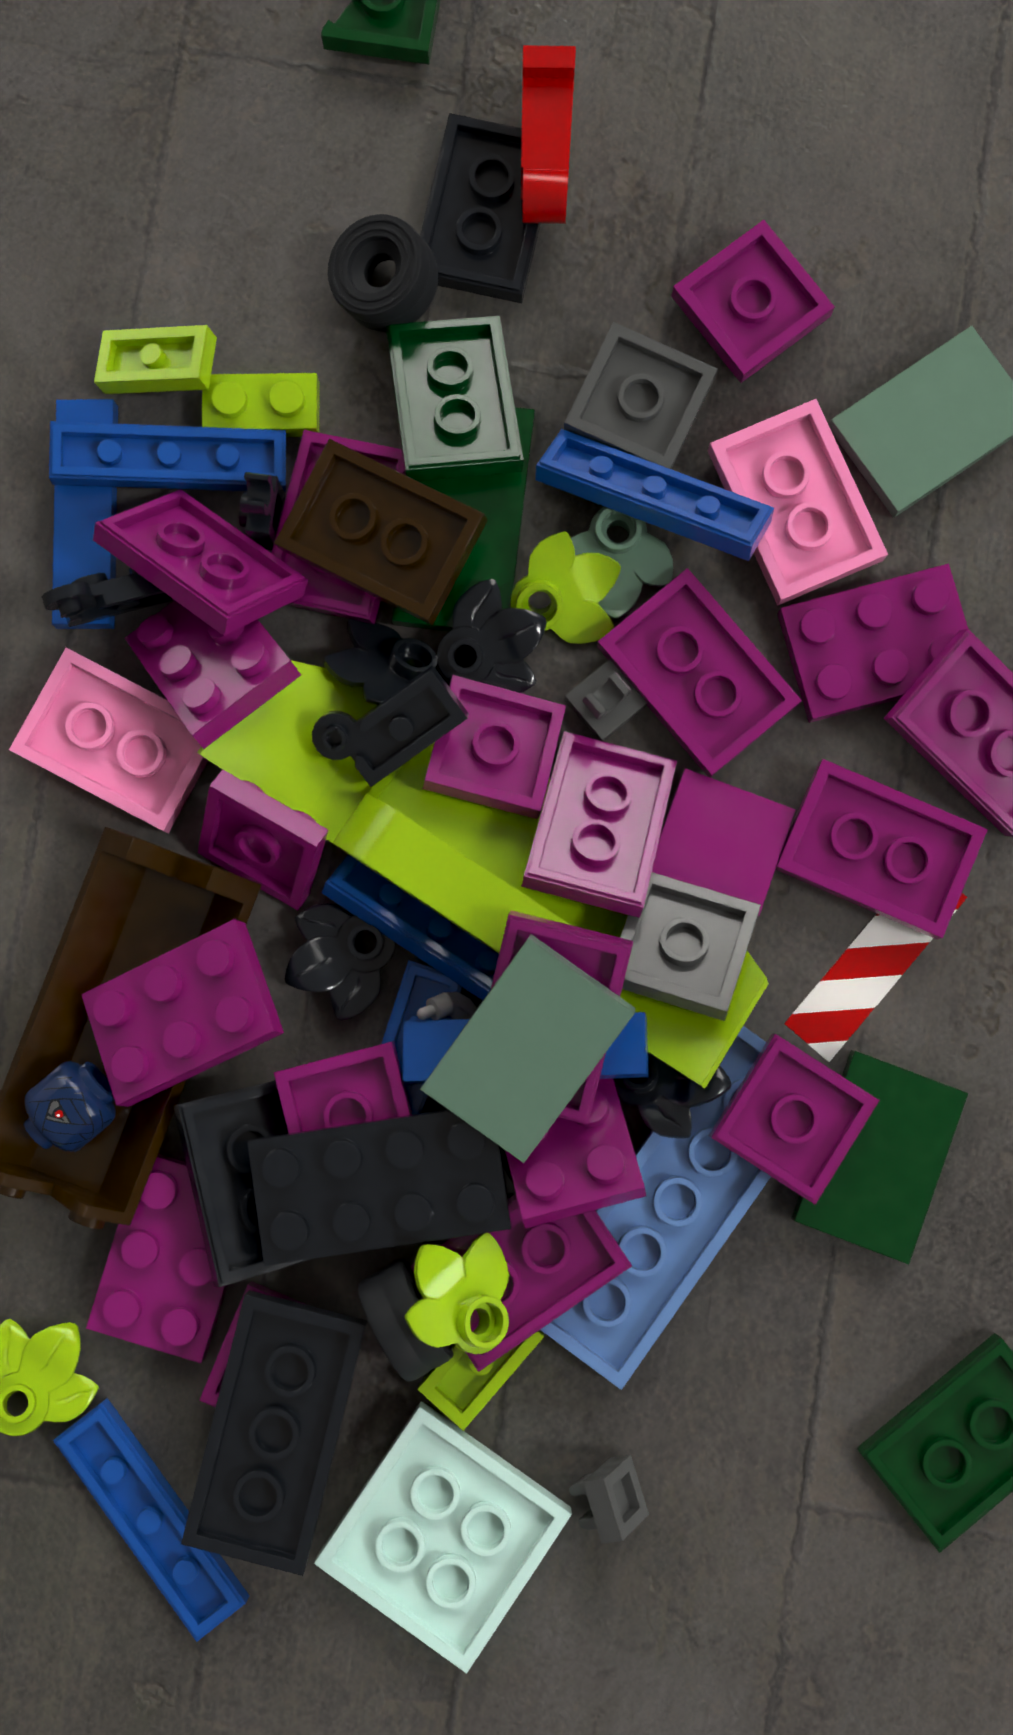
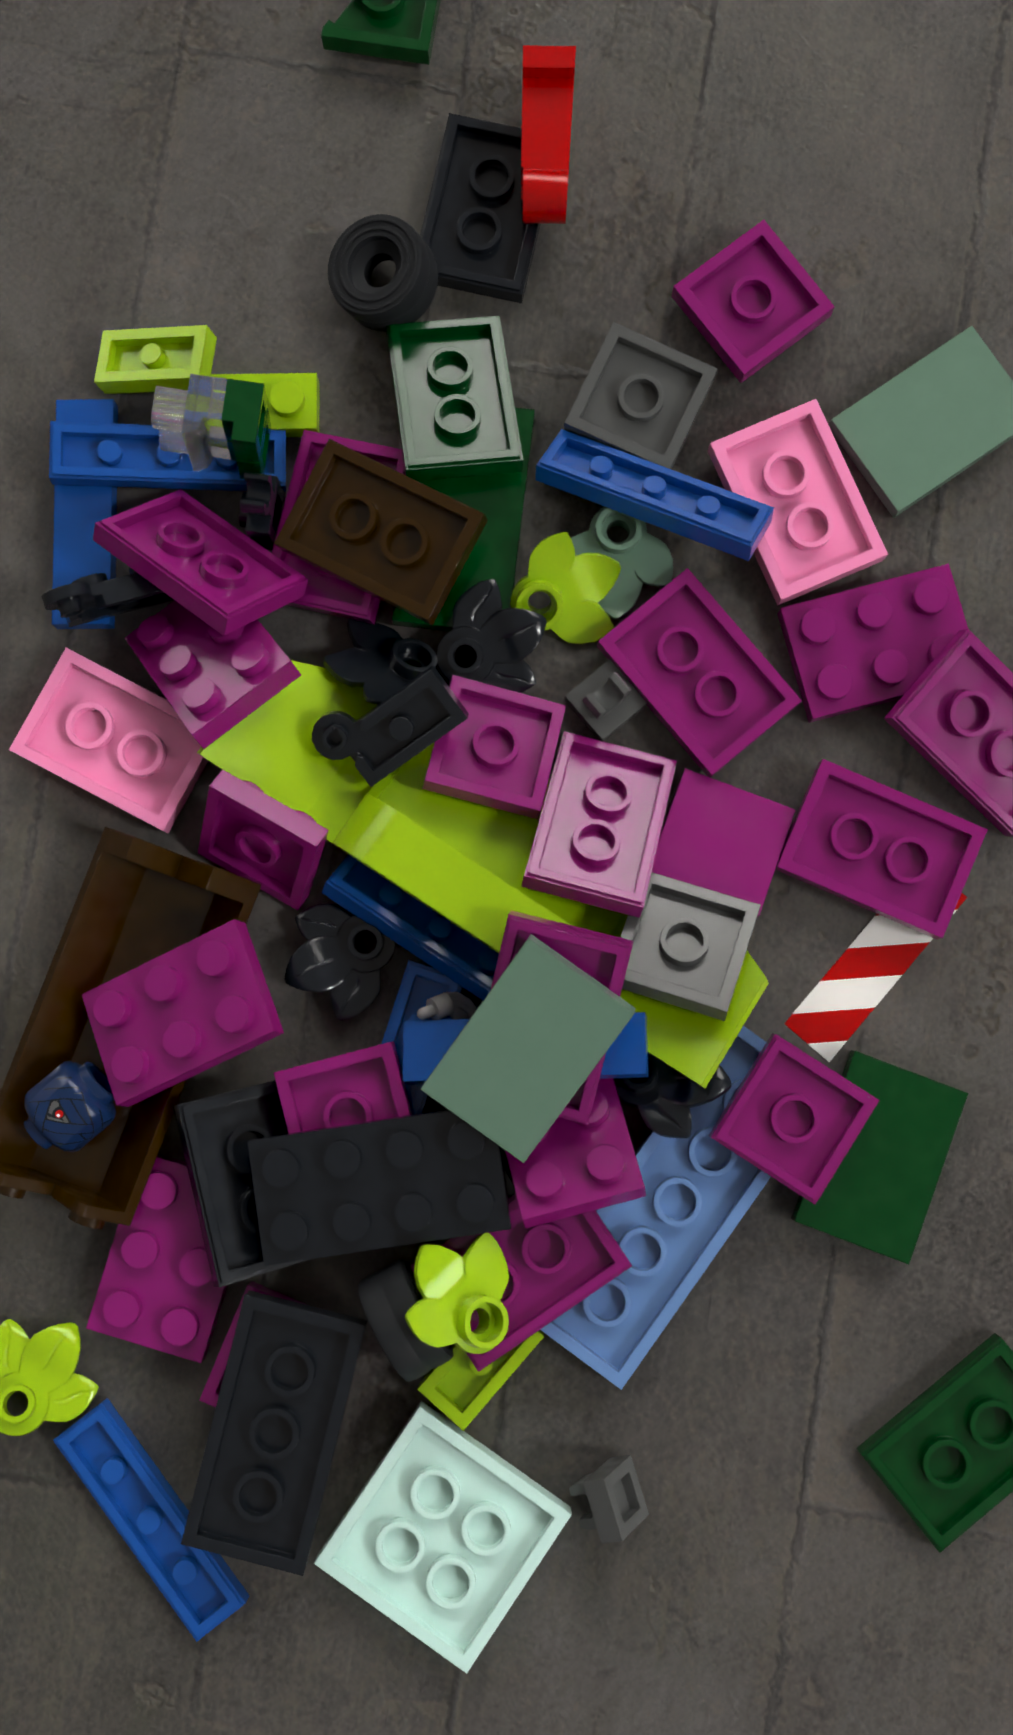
(215, 420): none -> hips

